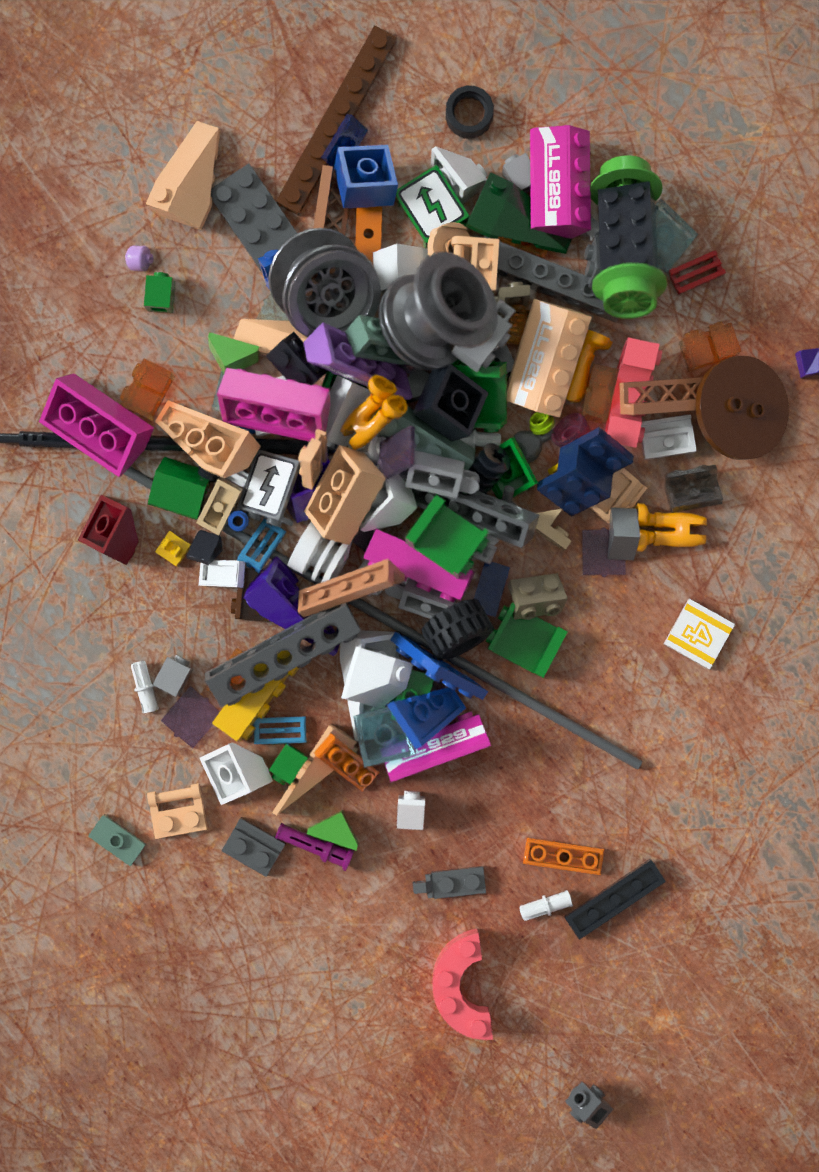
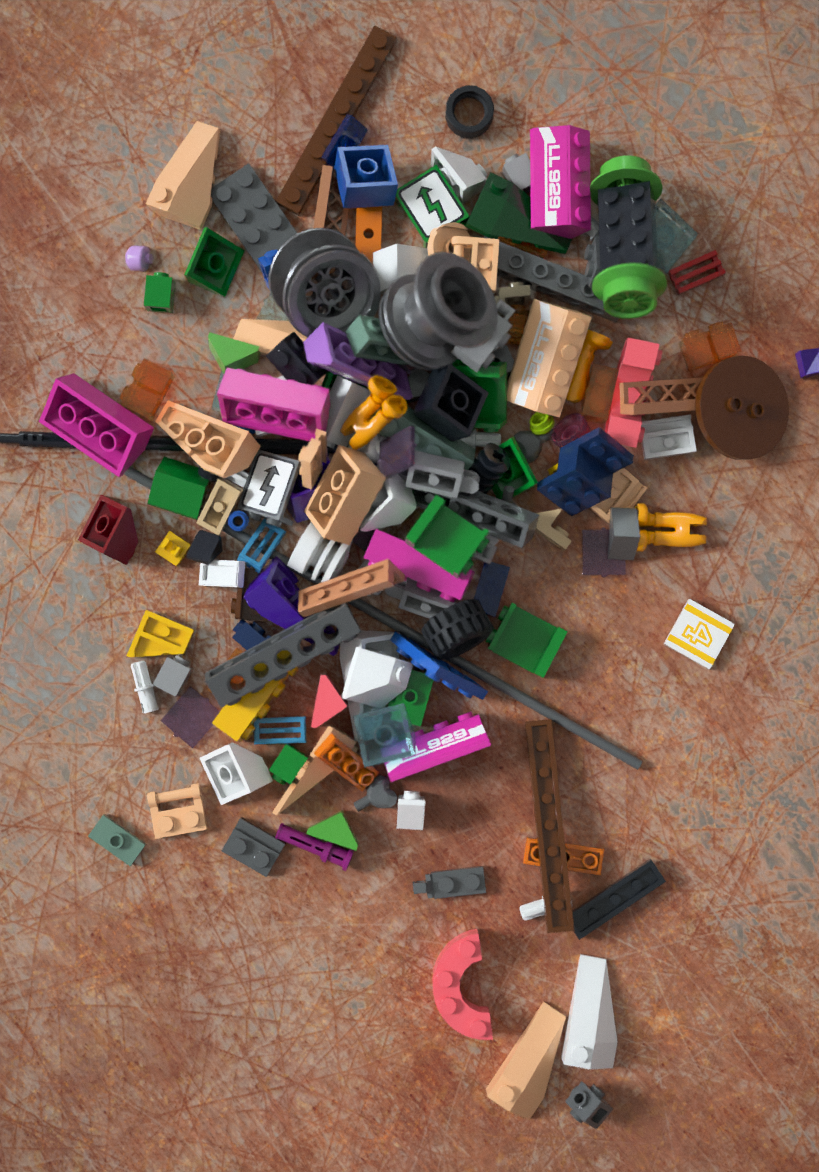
(159, 637): none -> yellow wing
(213, 263): none -> green slope
(249, 634): none -> dark blue brick
(327, 701): none -> coral slope
(378, 795): none -> dark grey rock
(426, 714): blue wing -> none
(526, 1071): none -> light nougat wedge
(537, 596): dark tan bracket -> none
(549, 826): none -> reddish brown plate
(590, 1028): none -> white wedge
(693, 488): clear smoke bracket -> none

